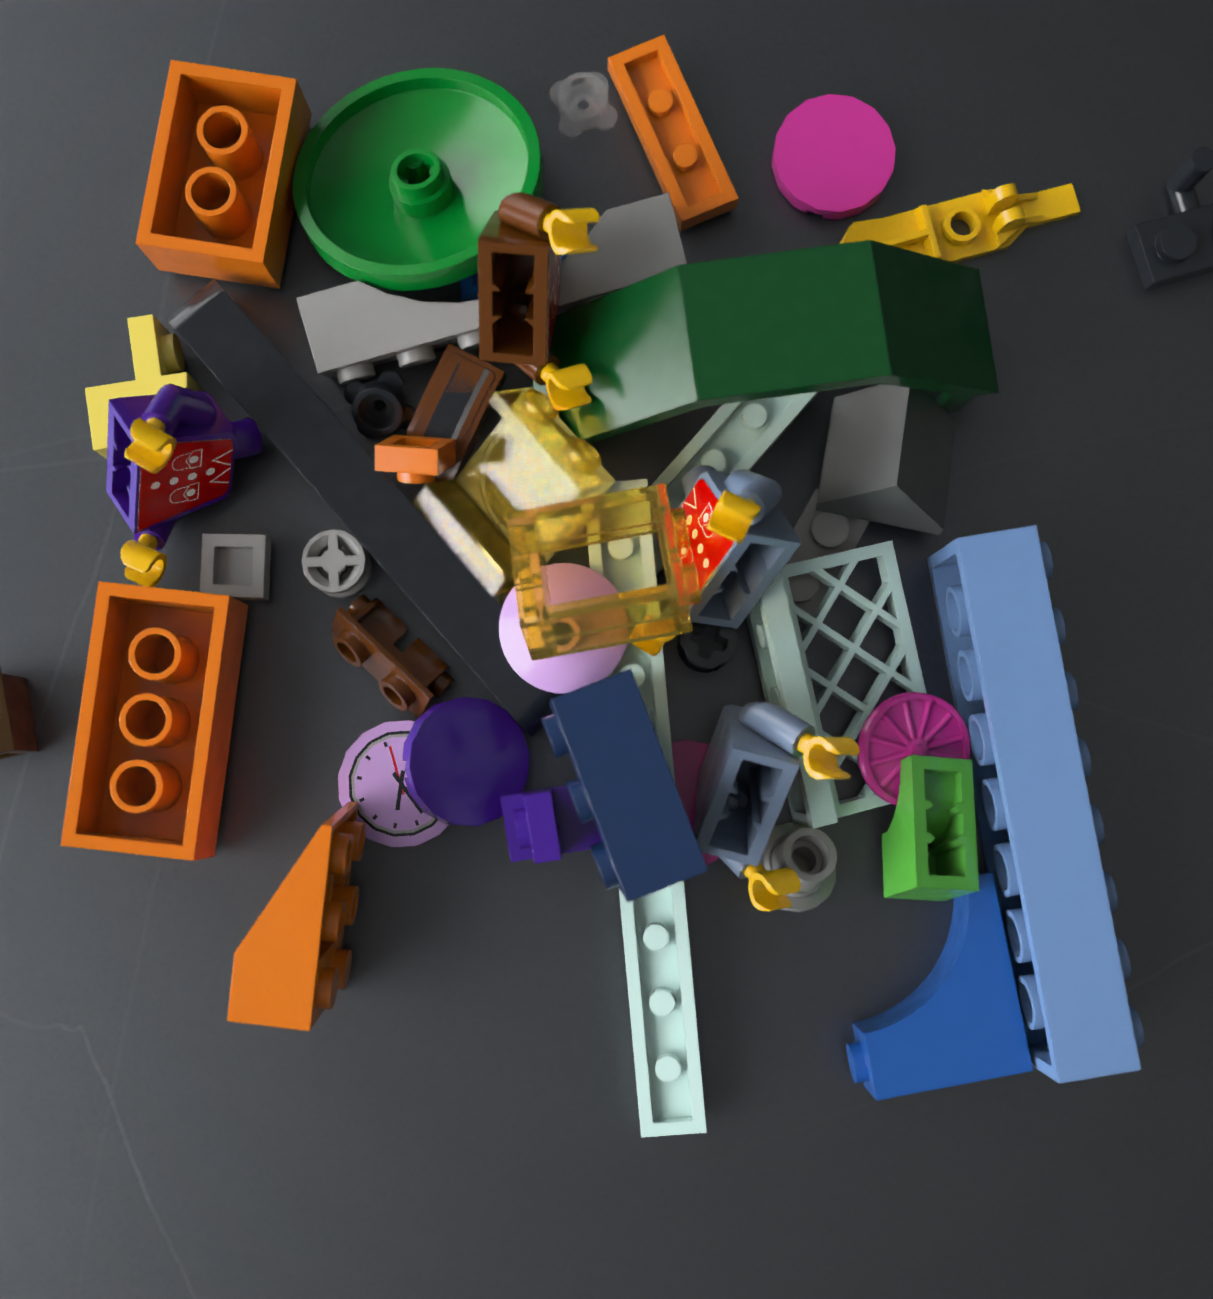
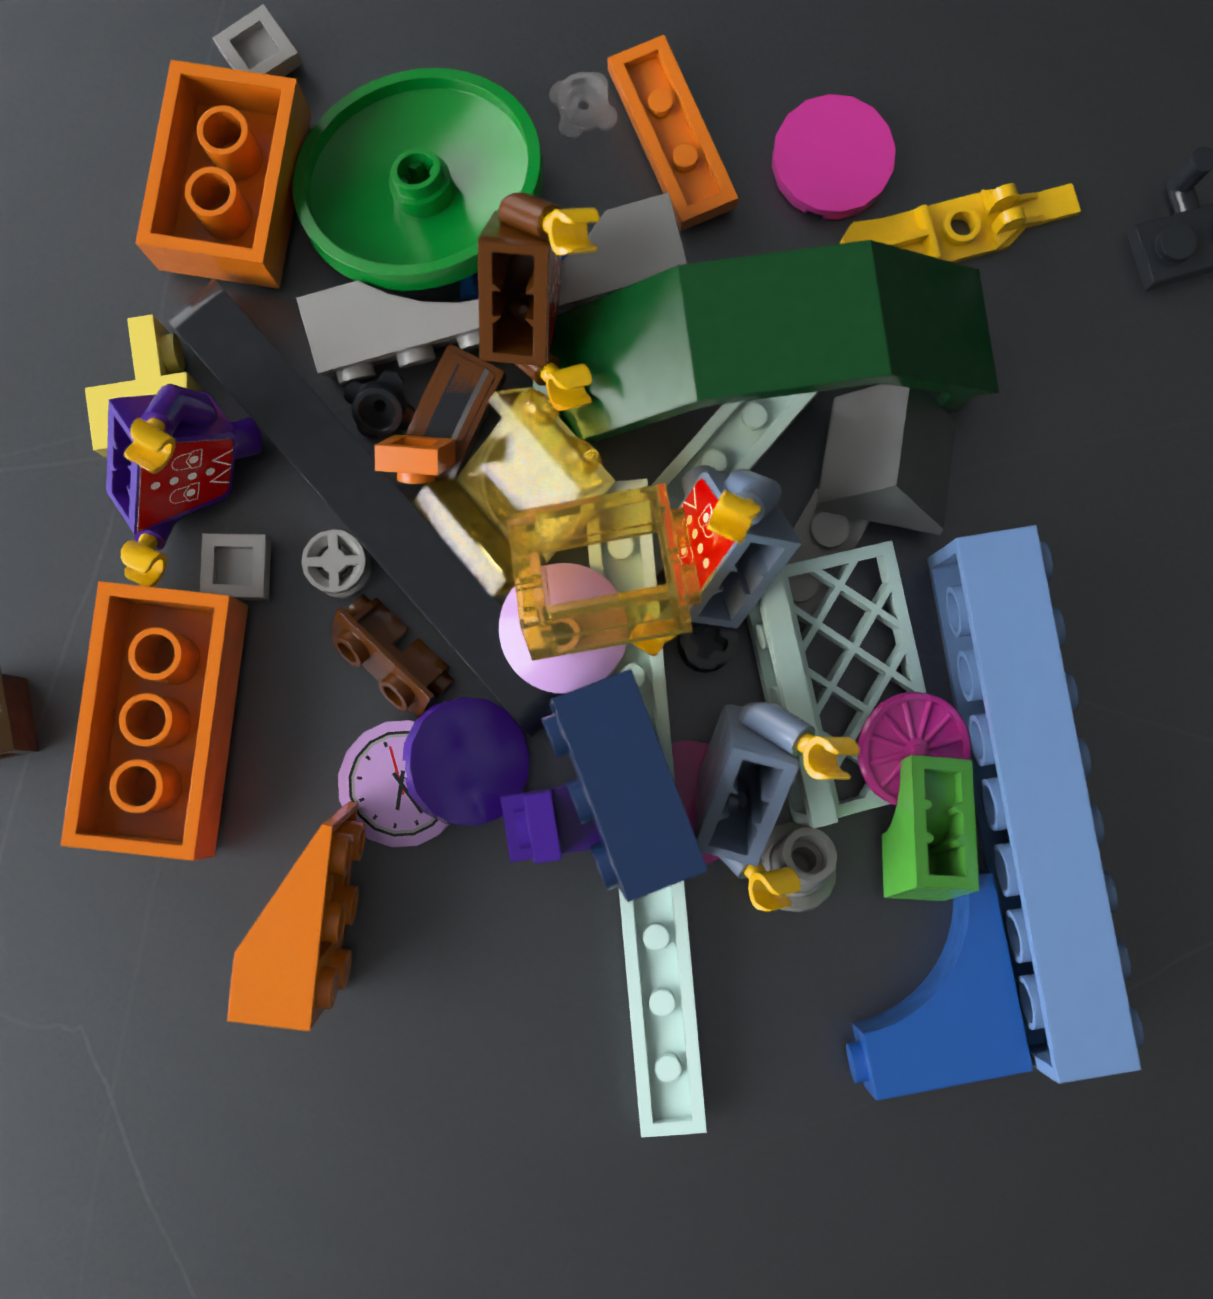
(258, 45): none -> light grey plate

